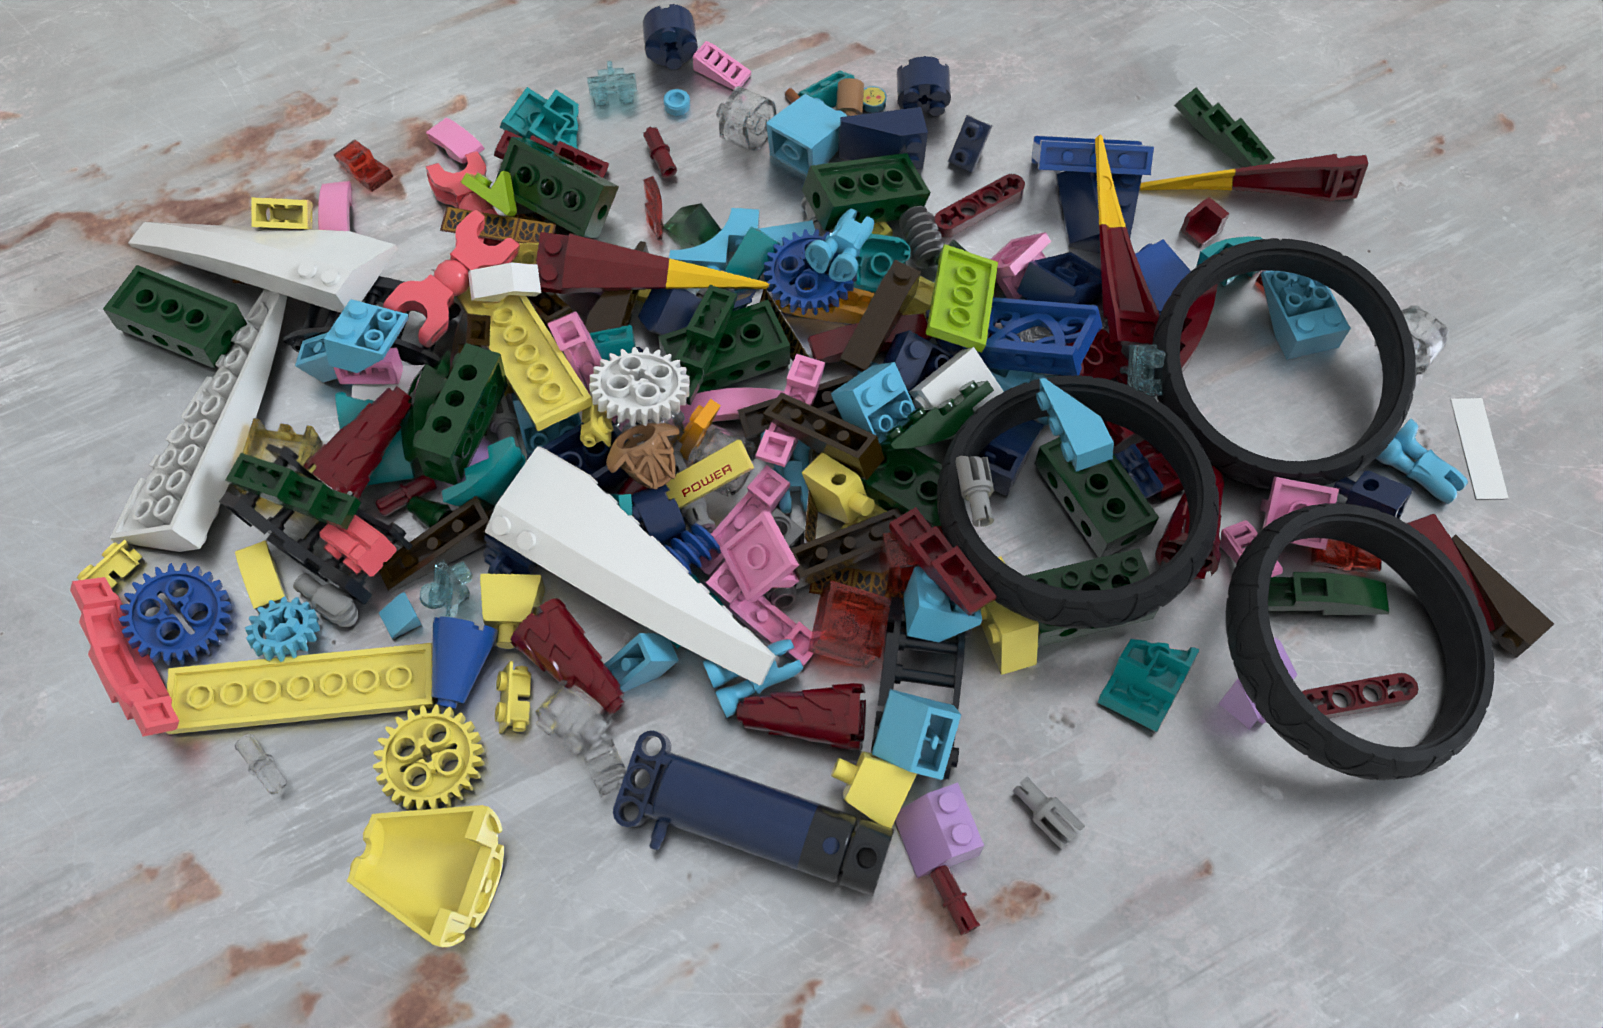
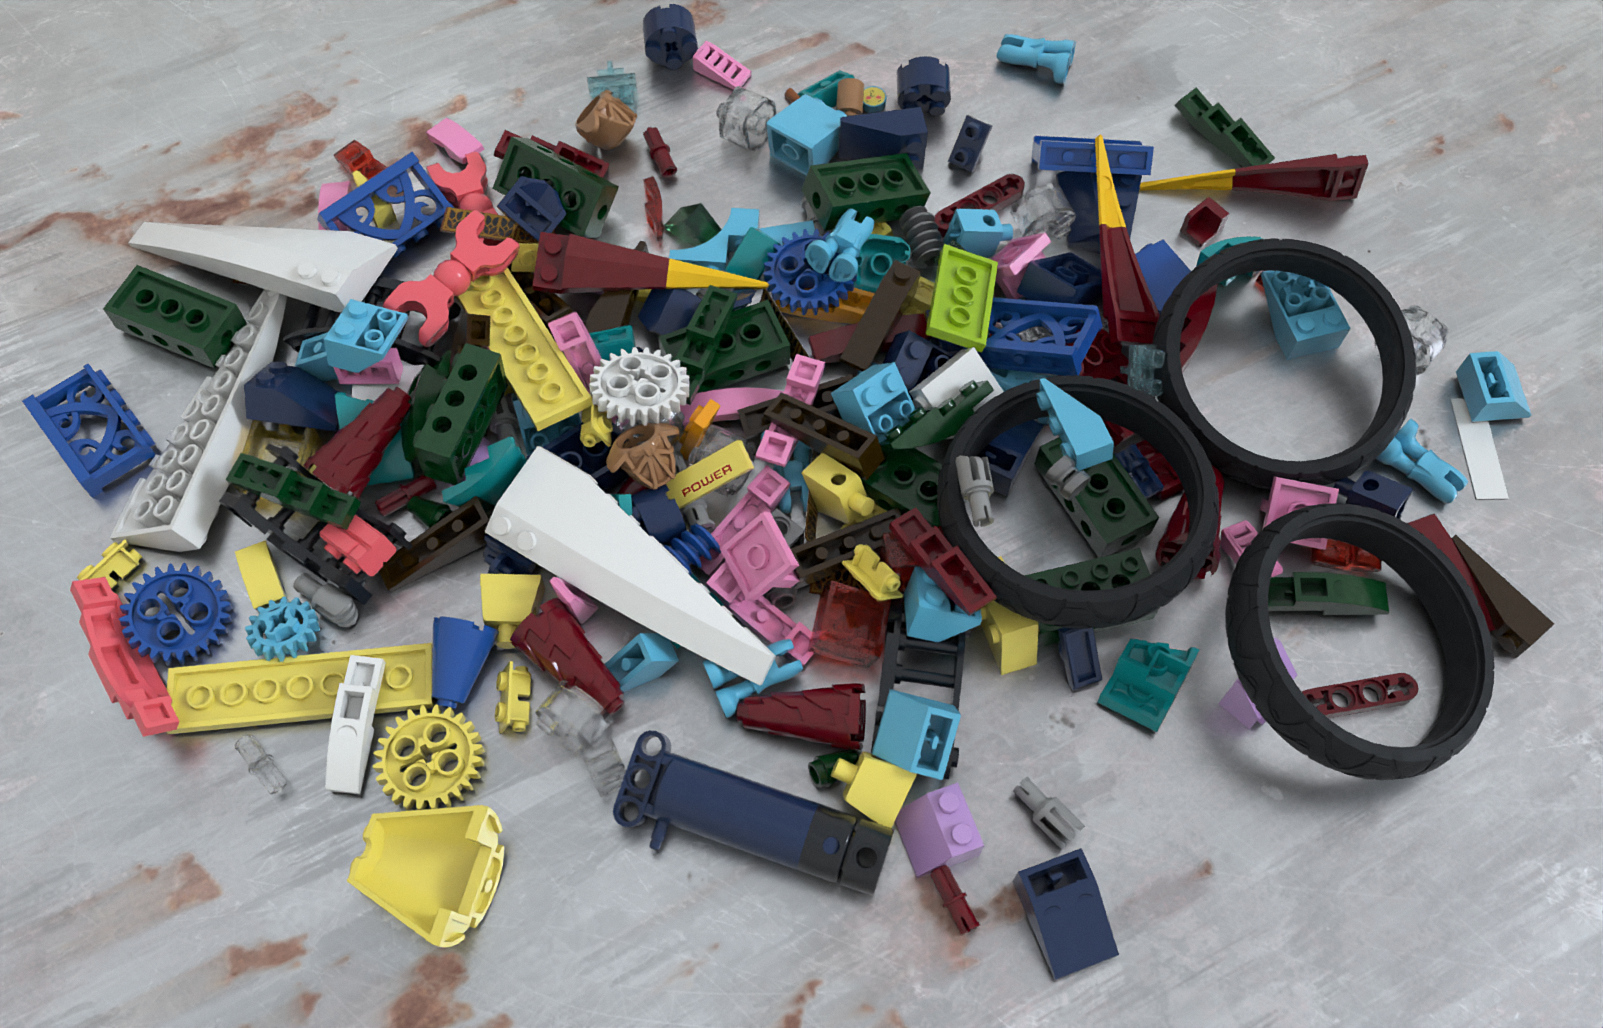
(86, 467): none -> blue fence
(283, 213): light yellow torso -> none
(291, 398): none -> dark blue slope
(352, 724): none -> white slope
(384, 213): none -> light yellow slope
(398, 177): none -> blue fence
(399, 616): medium azure slope -> none
(447, 587): clear light blue hips -> none
(499, 195): lime slope -> none
(501, 280): white slope -> none
(533, 206): none -> dark blue slope
(546, 119): teal slope -> none
(576, 600): none -> bright pink slope
(605, 121): none -> medium nougat piece
(676, 102): medium azure tile -> none
(822, 766): none -> dark green cone
(878, 580): none -> light yellow hinge
(978, 231): none -> medium azure torso
(1038, 52): none -> medium azure piece
(1044, 211): none -> clear brick
(1066, 913): none -> dark blue slope
(1067, 477): none -> flat silver wheel
(1080, 656): none -> dark blue tile
(1492, 387): none -> medium azure slope

